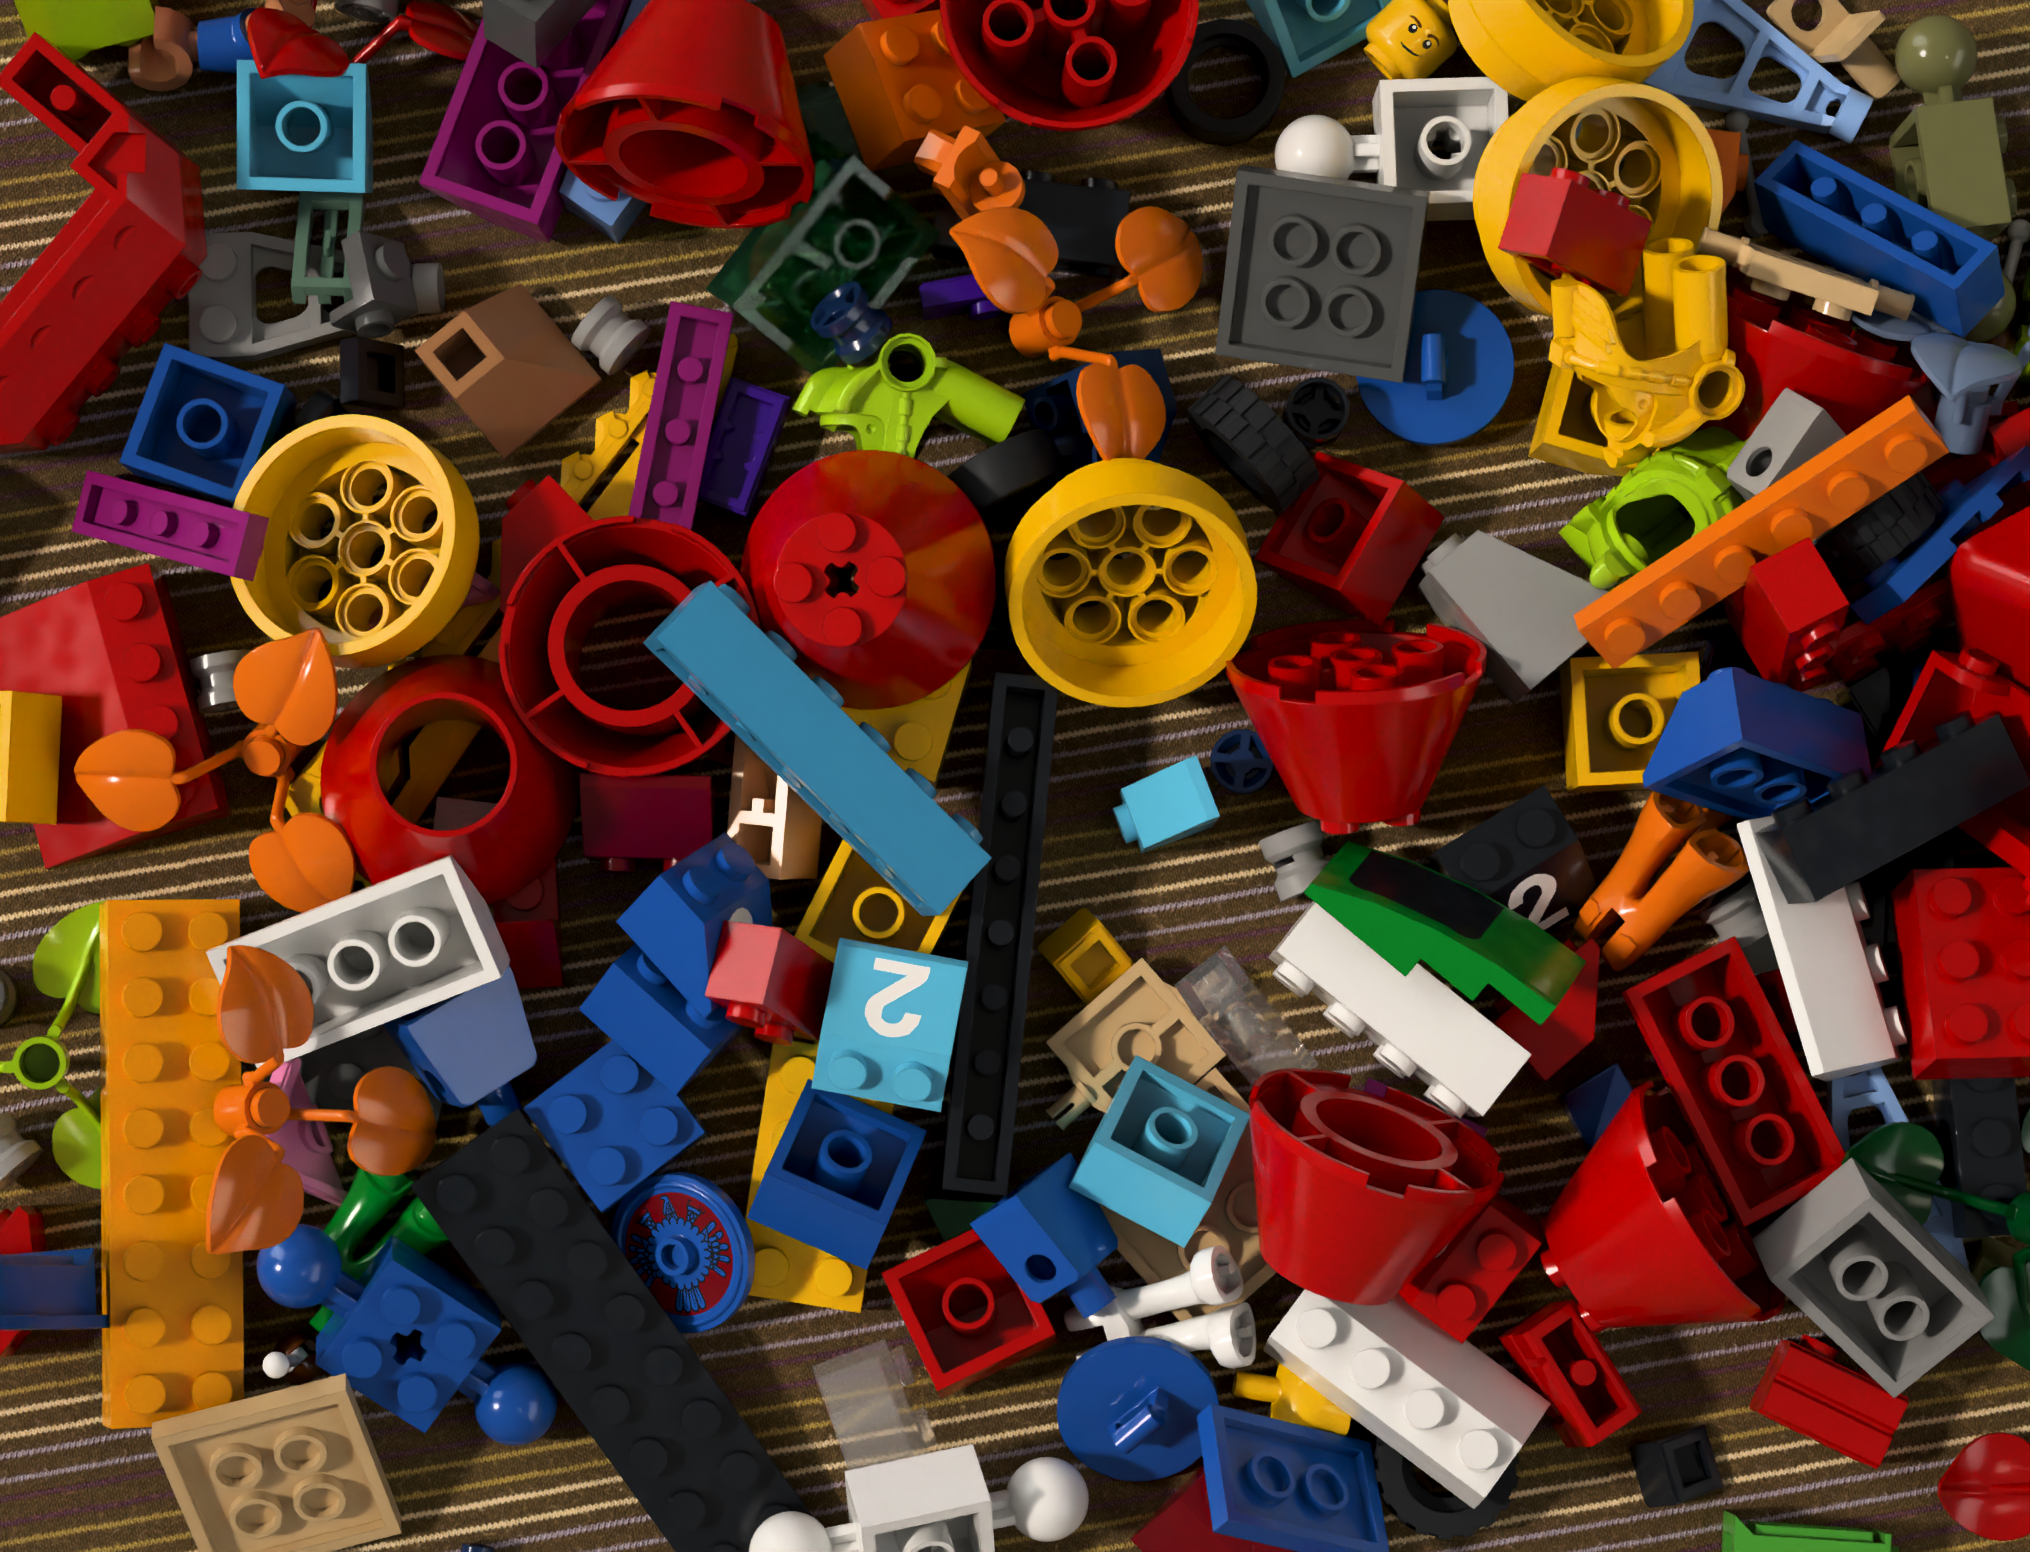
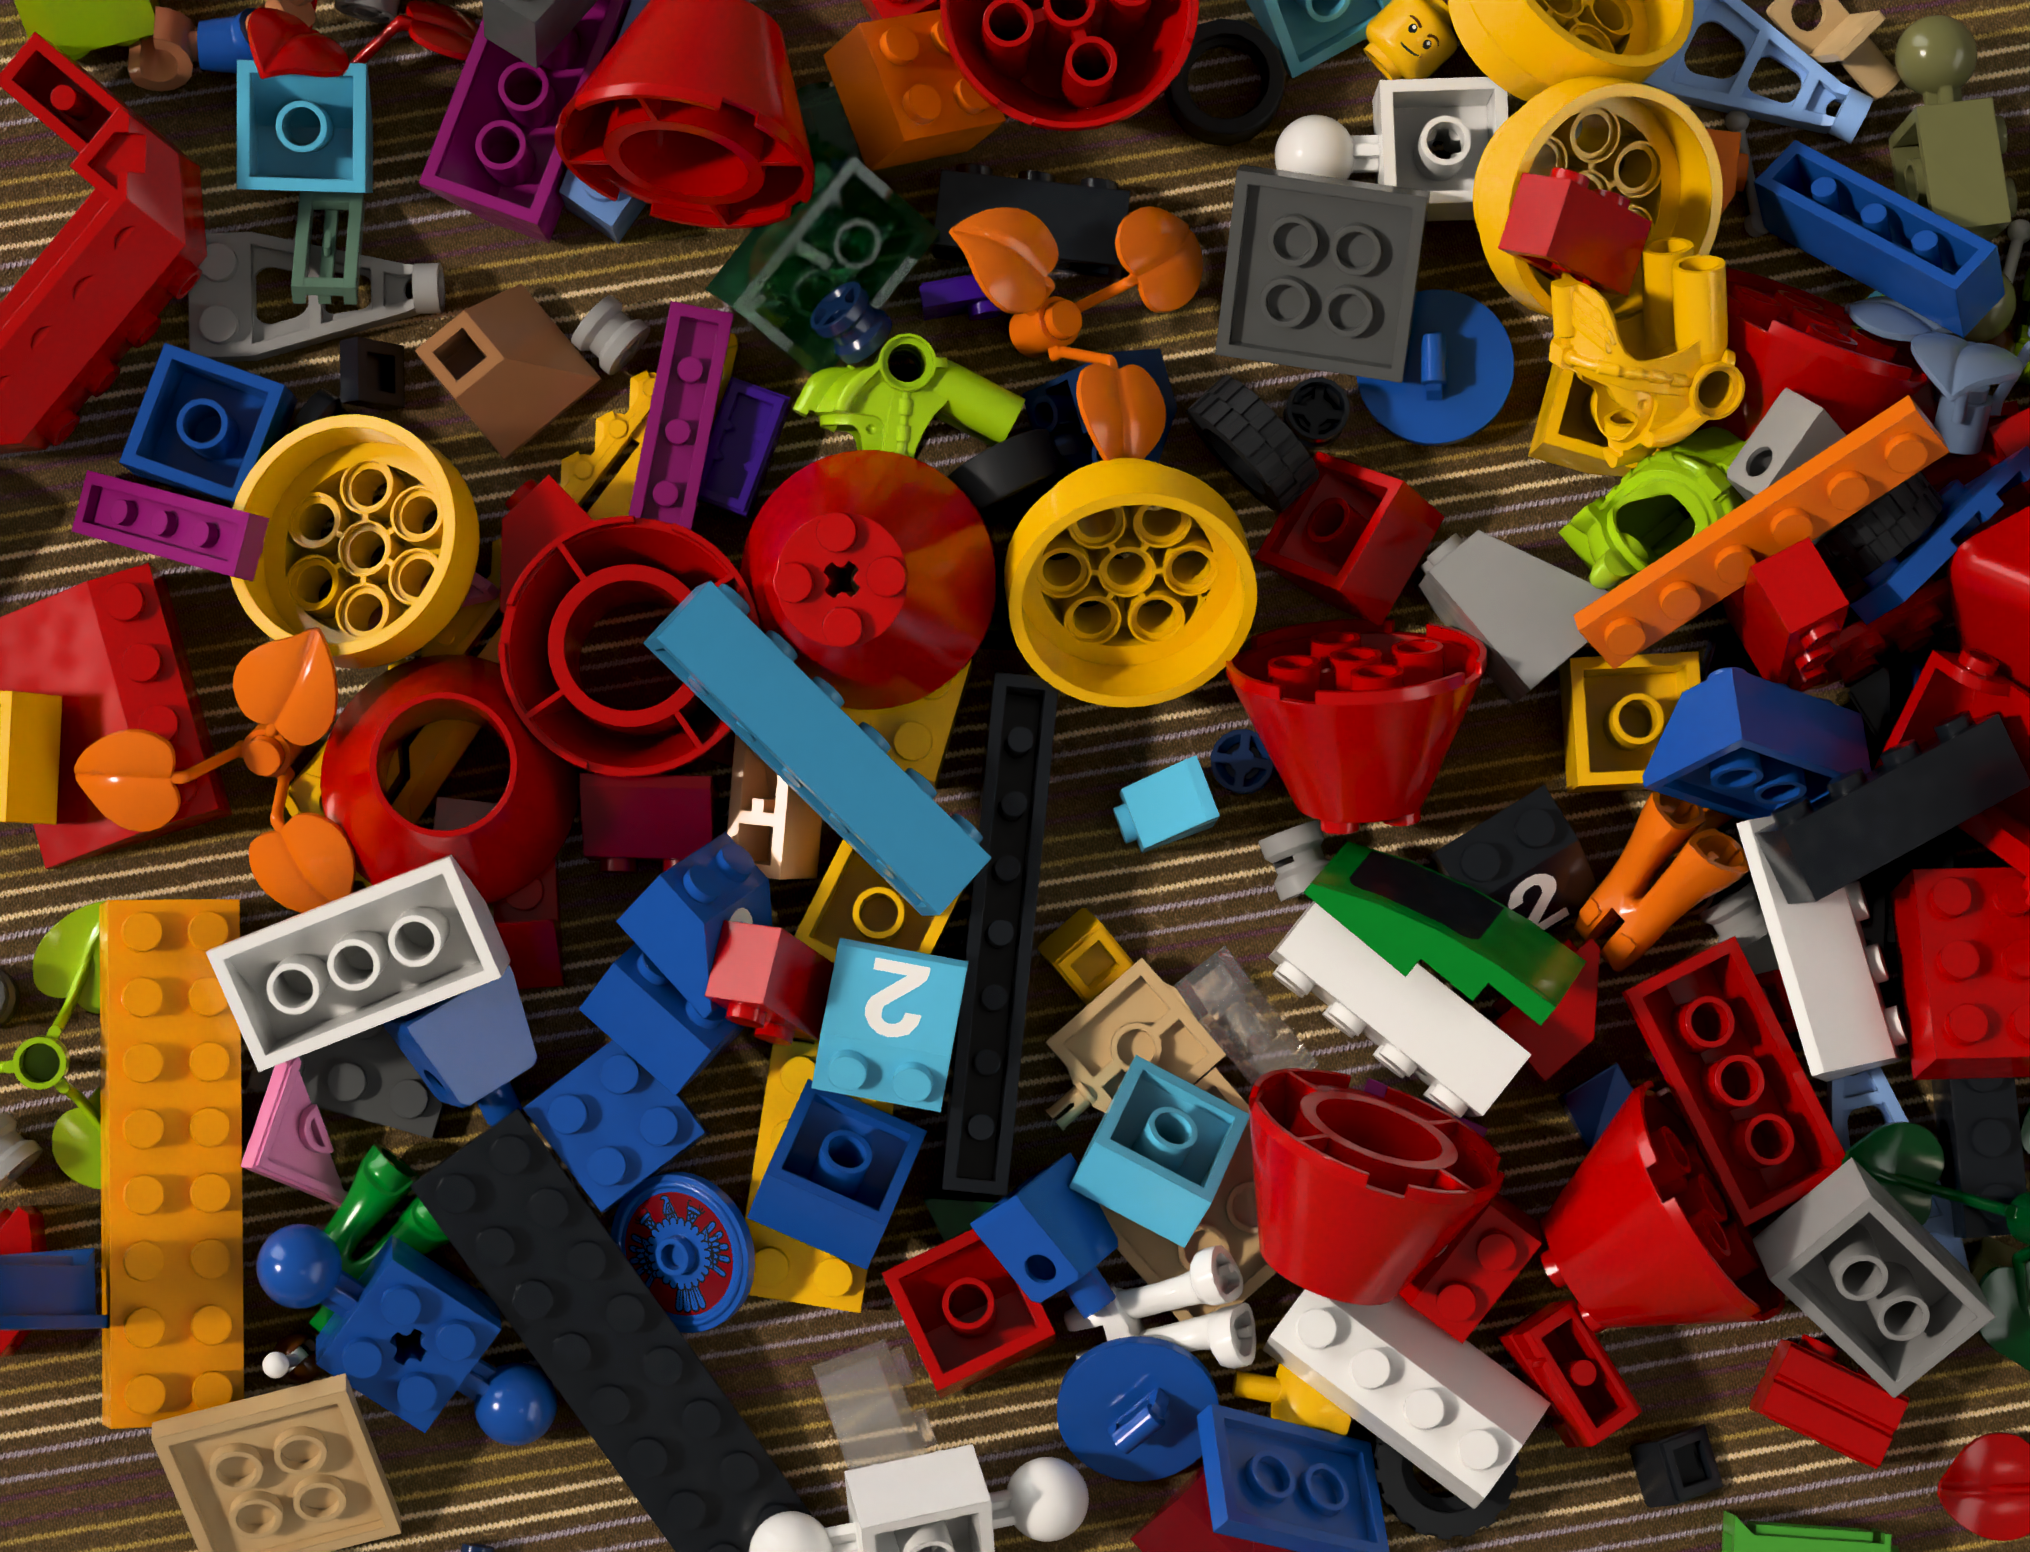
(216, 680): light grey wheel -> none
(253, 1194): orange plant -> none
(379, 286): dark grey bracket -> none
(969, 172): orange hips -> none
(1824, 288): tan plate -> none

